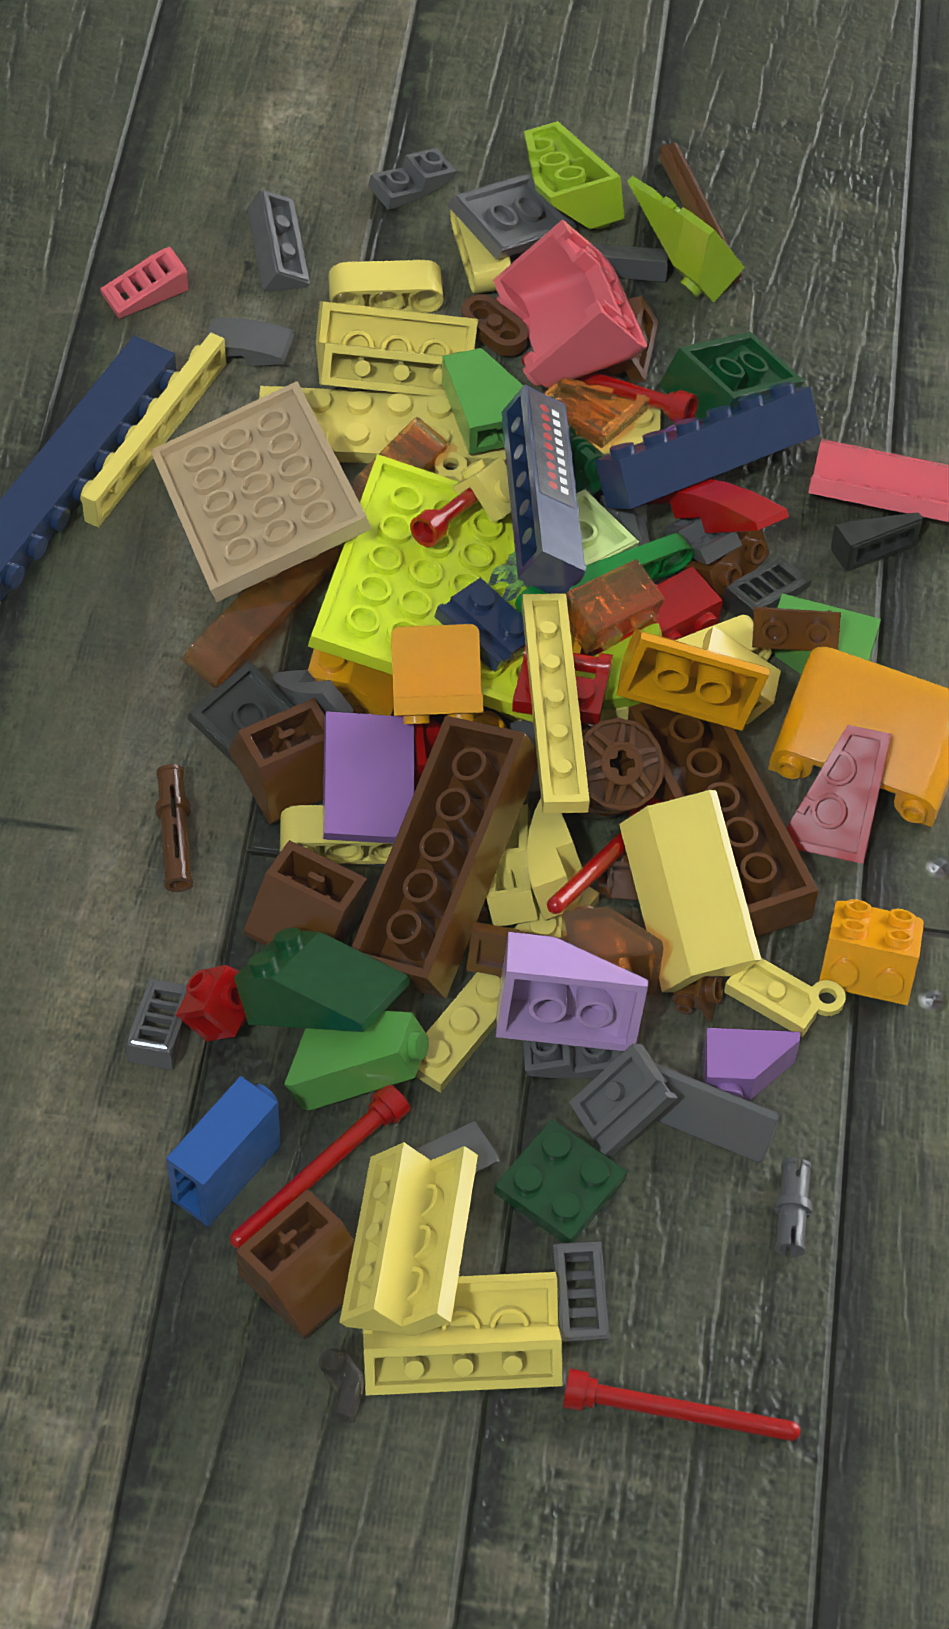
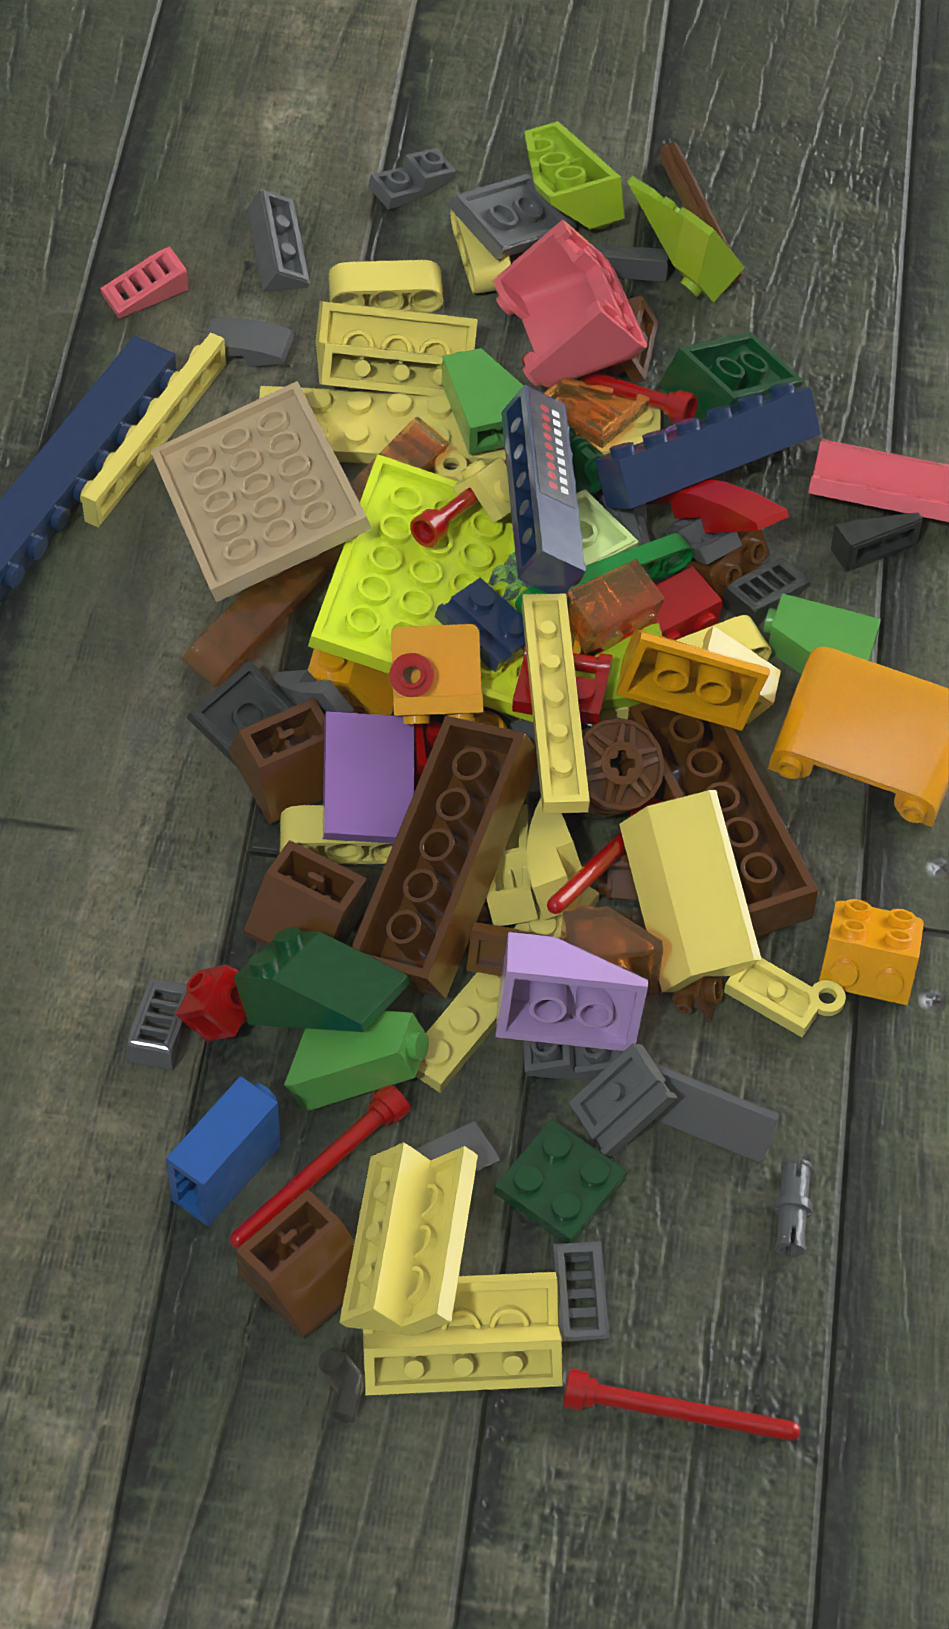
(170, 786): reddish brown pin -> none
(421, 685): none -> red plate
(500, 328): reddish brown plate -> none
(747, 1059): medium lavender slope -> none
(795, 628): reddish brown hinge -> none
(843, 799): wing -> none

